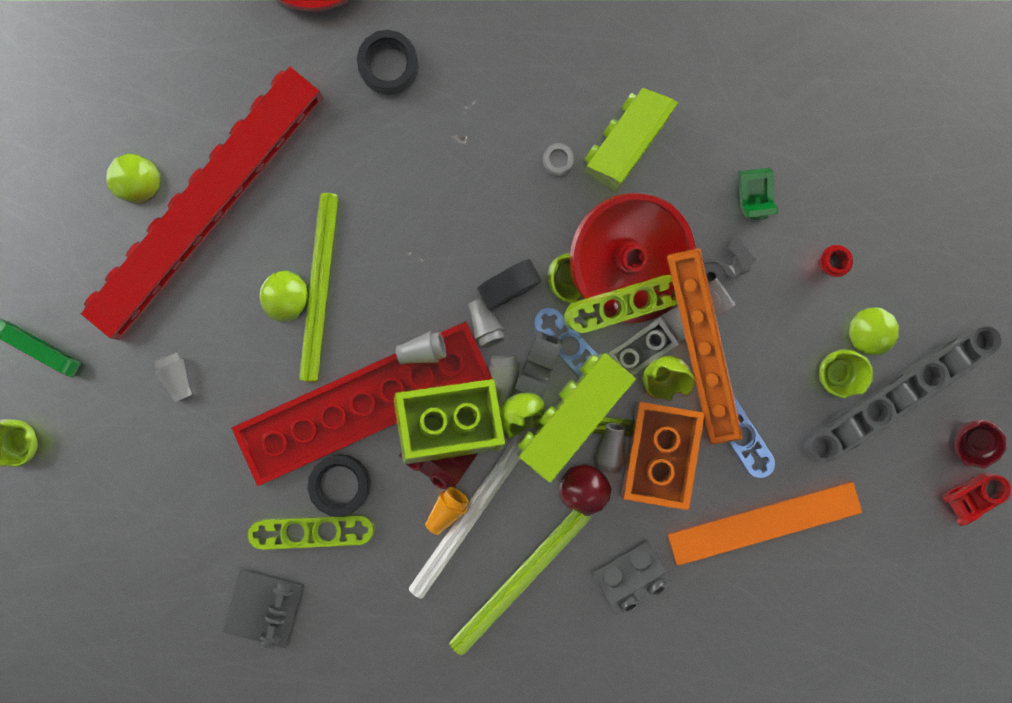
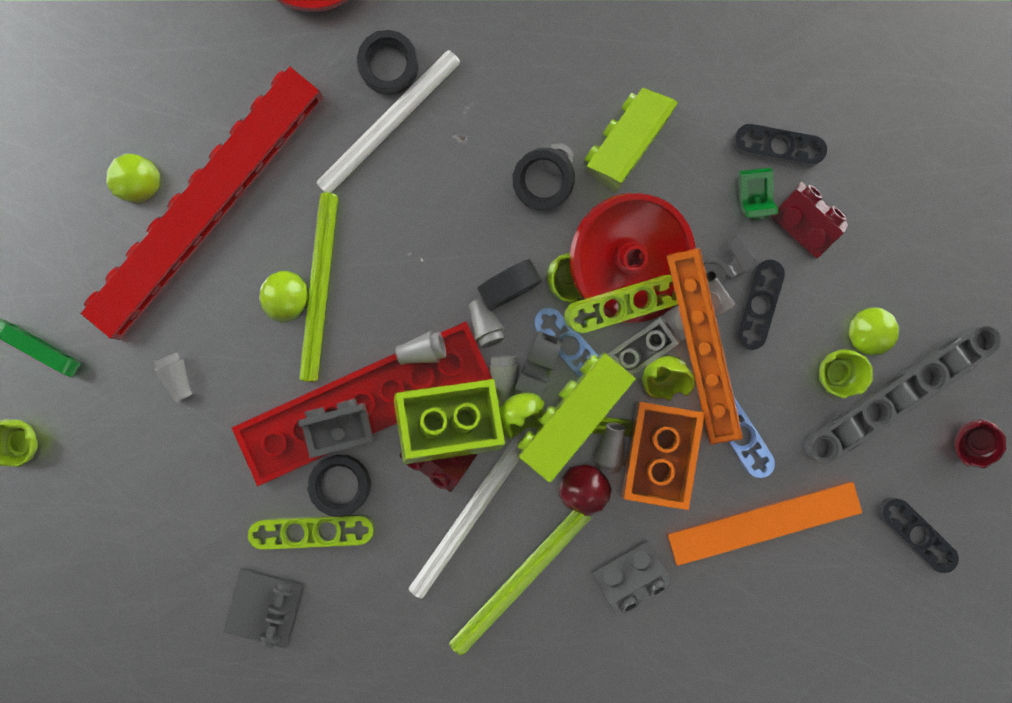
(336, 429): none -> dark grey bracket
(388, 122): none -> white axle
(447, 509): light orange cone -> none
(526, 195): none -> black tyre
(759, 280): none -> black beam
(801, 157): none -> black beam
(810, 219): none -> dark red bracket
(842, 261): red cone -> none
(941, 544): none -> black beam
(971, 500): red piece -> none

